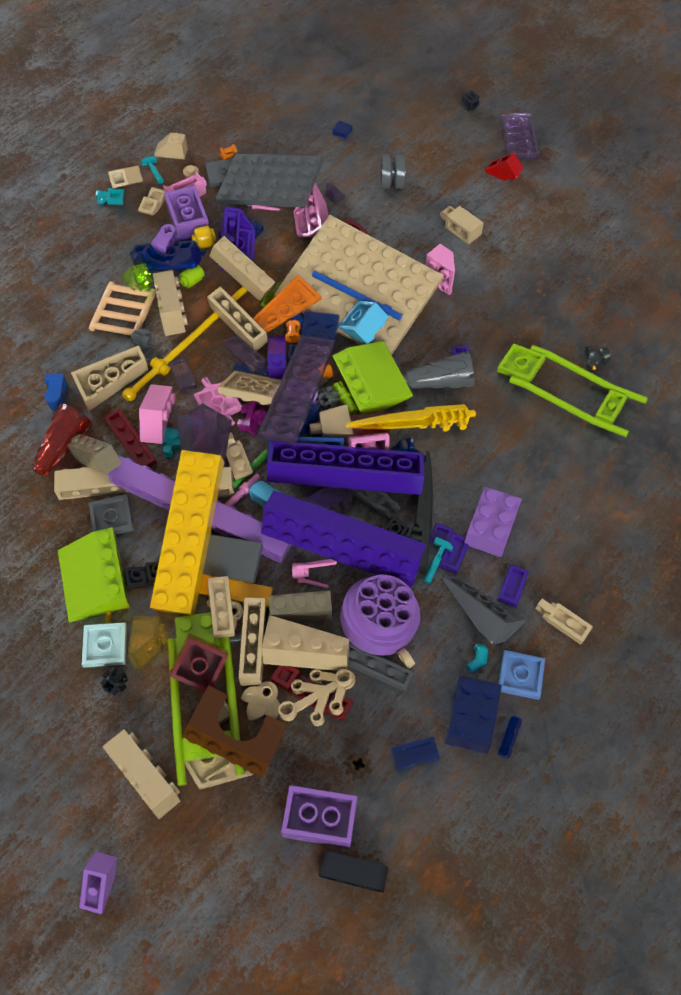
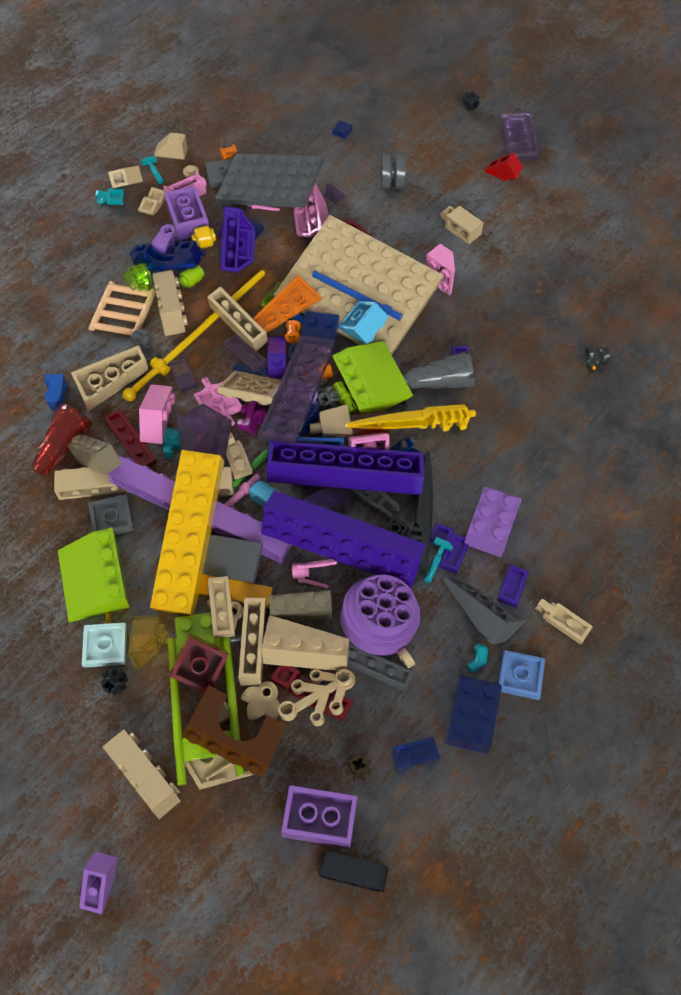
(140, 576): black slope -> none
(241, 268): tan brick -> none
(510, 737): clear blue axle -> none
(524, 363): lime plate -> none

